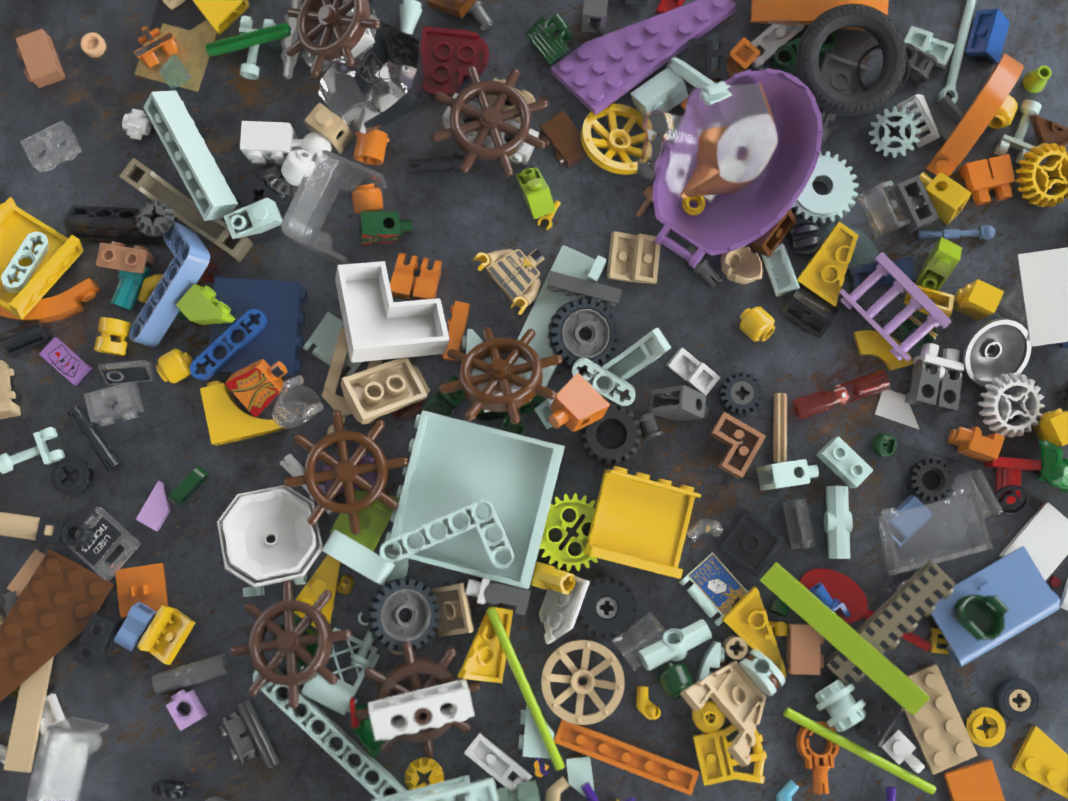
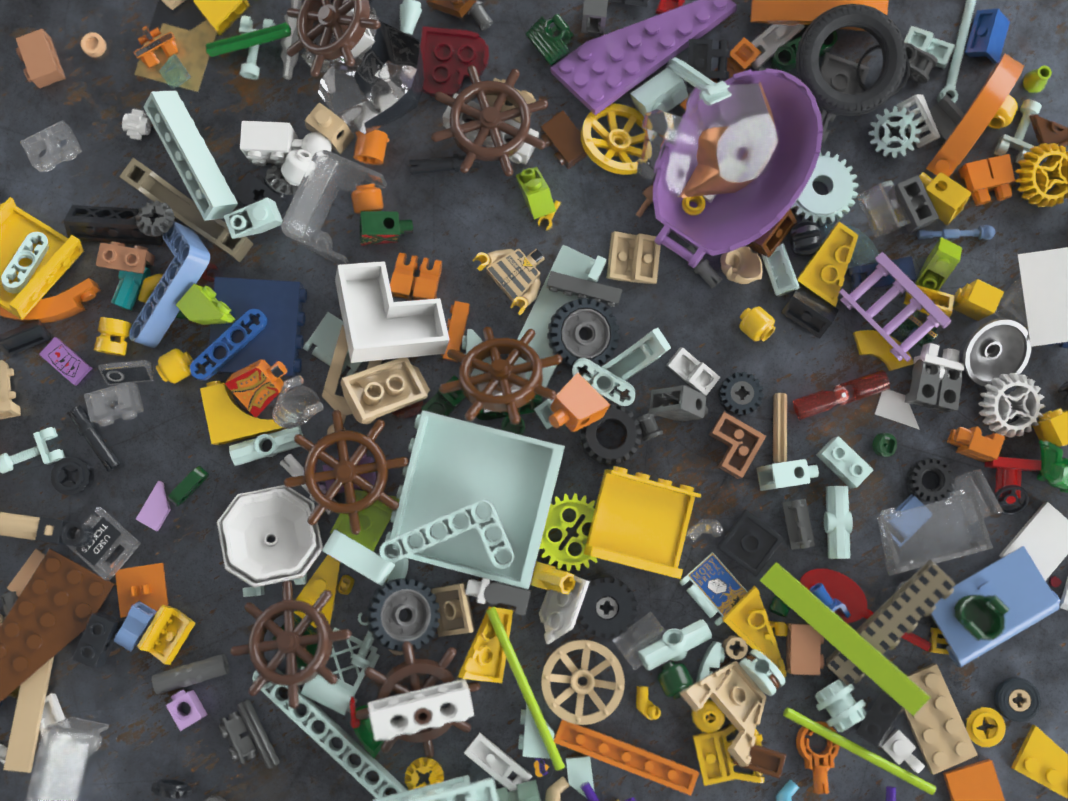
(252, 449): none -> light aqua piece
(765, 761): none -> reddish brown tile

